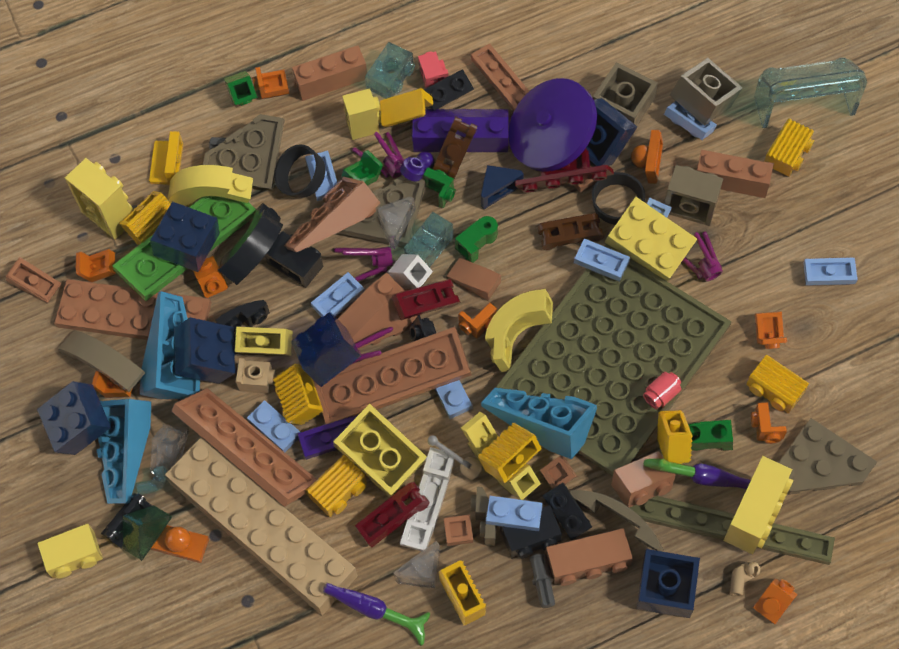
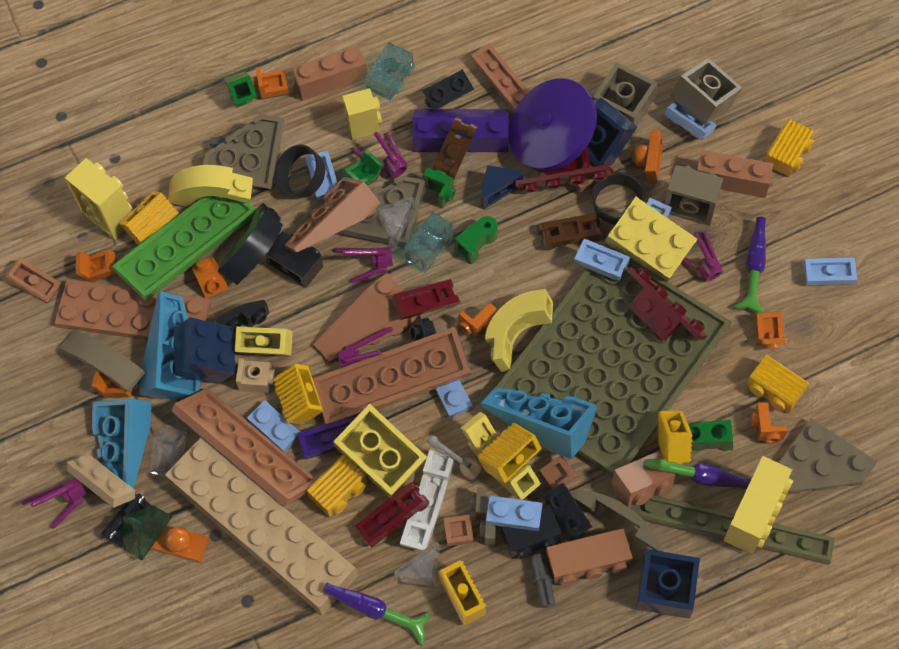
(70, 491): none -> magenta plant
(70, 551): light yellow brick -> none
(73, 418): dark blue brick -> none
(101, 480): none -> tan plate
(155, 484): clear light blue arm -> none
(166, 159): yellow panel -> none
(185, 236): dark blue brick -> none
(325, 349): clear blue brick -> none
(338, 296): light blue plate -> none
(404, 107): yellow panel -> none
(410, 271): white brick -> none
(414, 168): dark purple plate -> none
(431, 68): coral brick -> none
(475, 278): nougat slope -> none
(659, 311): none -> dark red bracket
(662, 390): coral brick -> none
(741, 575): tan arm -> none
(755, 265): none -> piece
(775, 600): orange bracket -> none
(807, 82): clear light blue windscreen -> none

